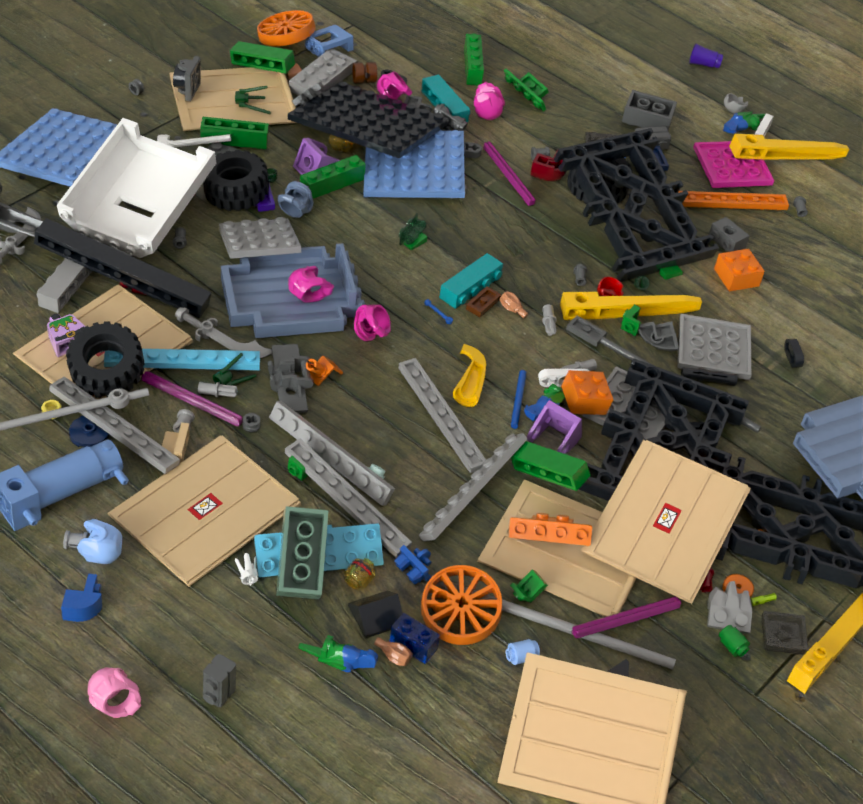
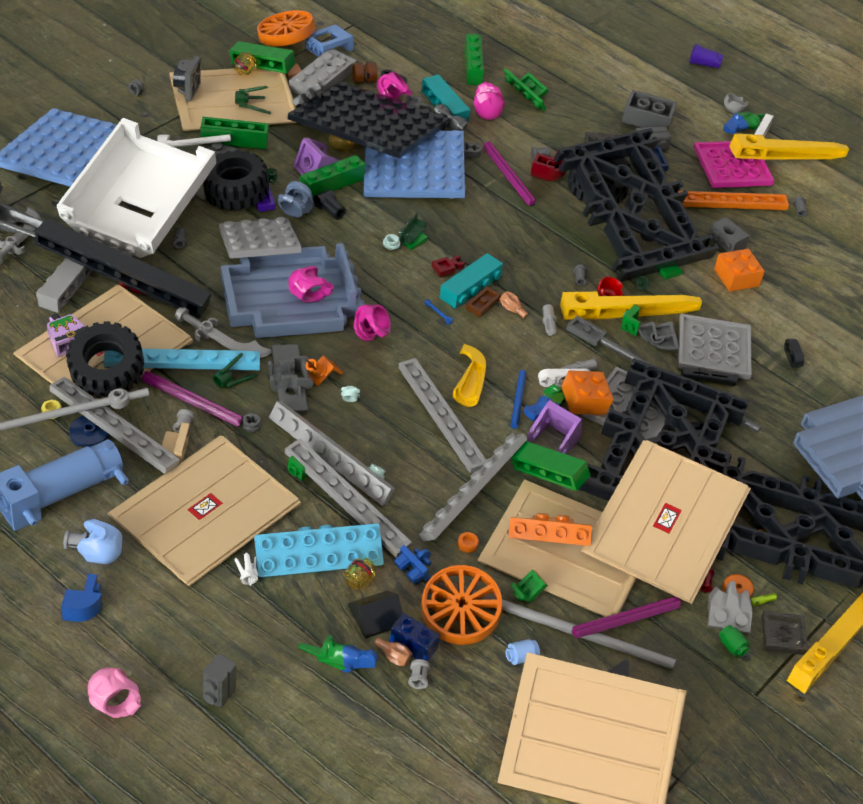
(217, 389): light grey axle -> none
(245, 63): none -> clear yellow head
(302, 553): sand green brick -> none
(327, 201): none -> black piece
(350, 393): none -> light aqua plate
(391, 242): none -> light aqua plate
(419, 674): none -> light grey bush
(446, 266): none -> dark red plate
(468, 542): none -> orange tile

